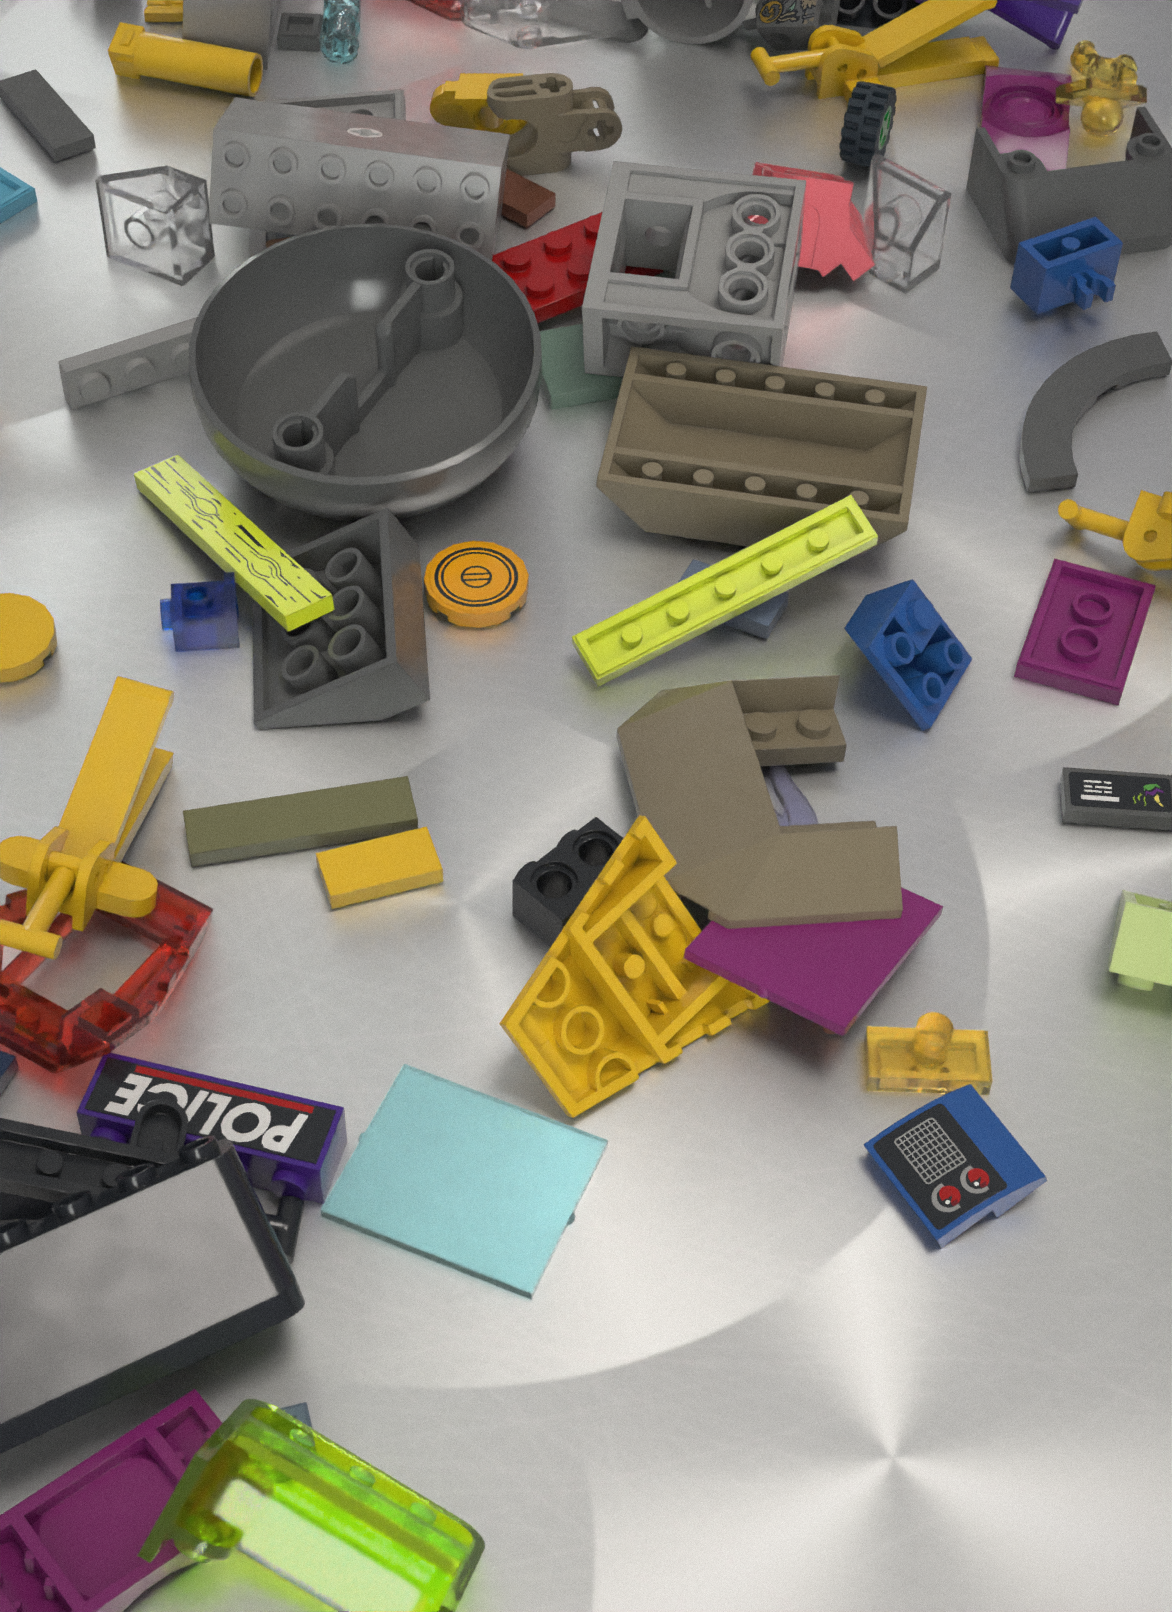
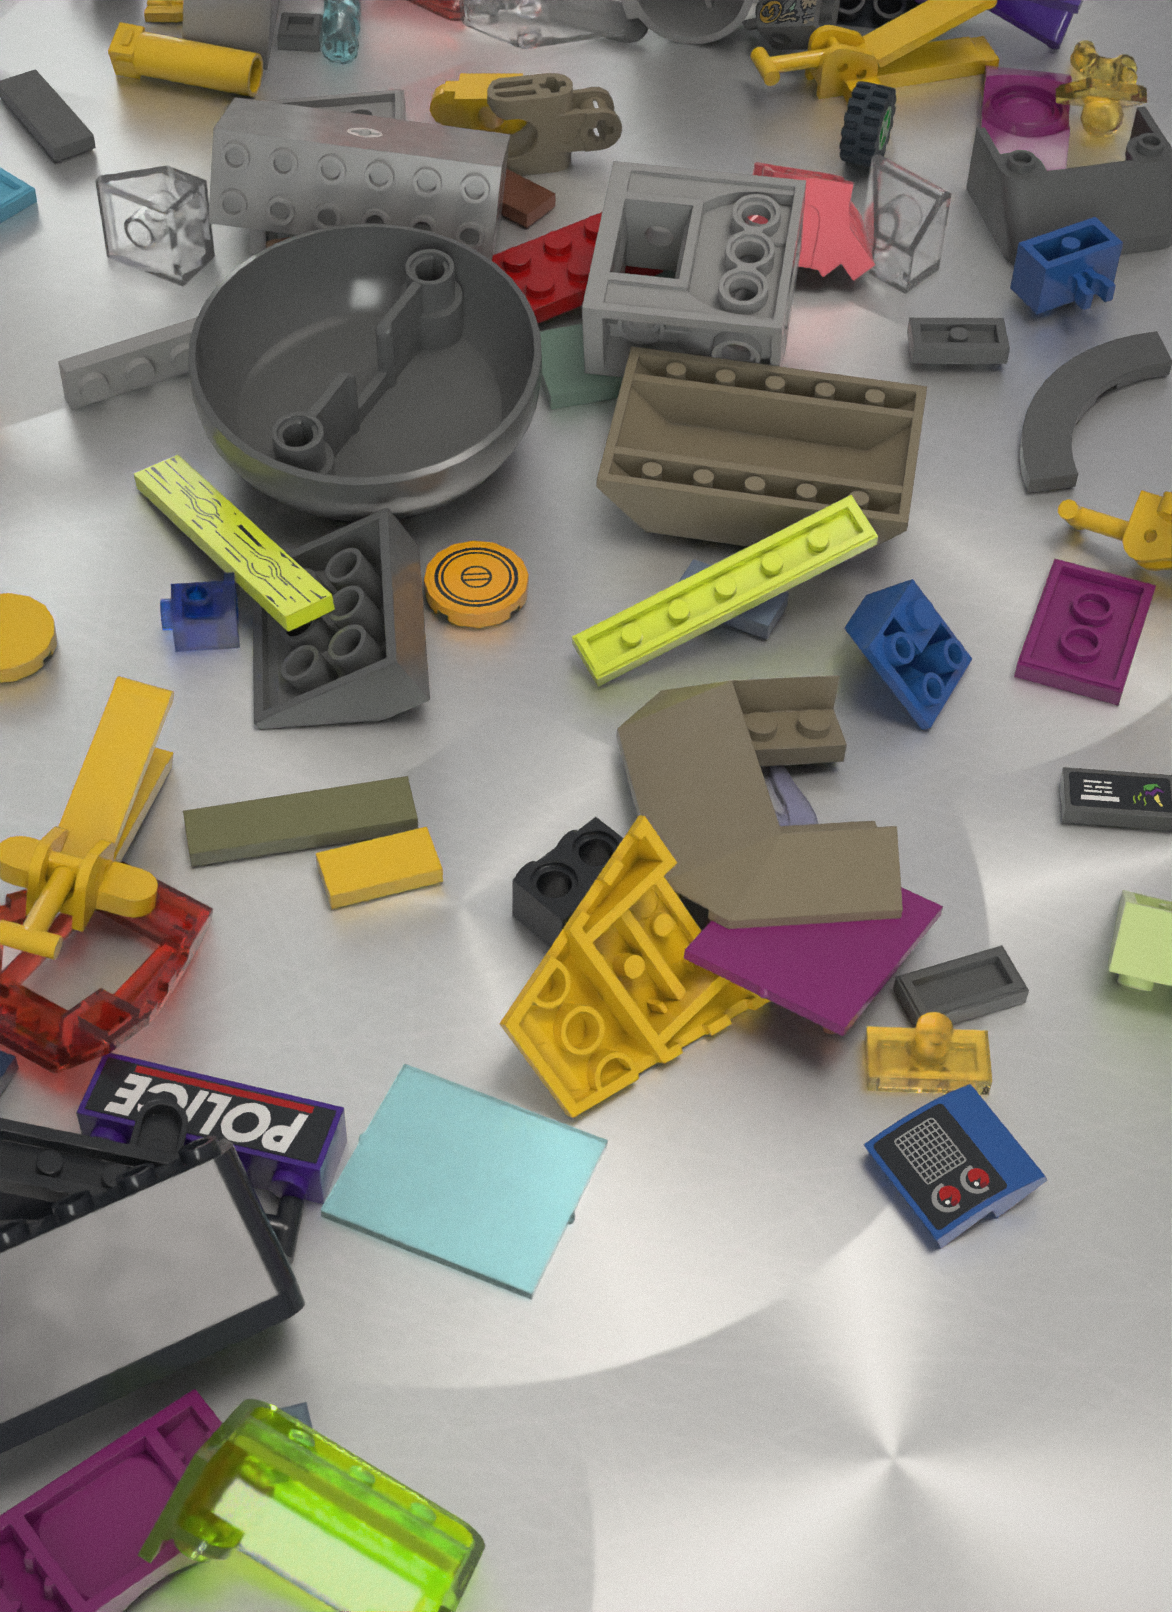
(958, 340): none -> dark grey plate
(962, 987): none -> dark grey tile

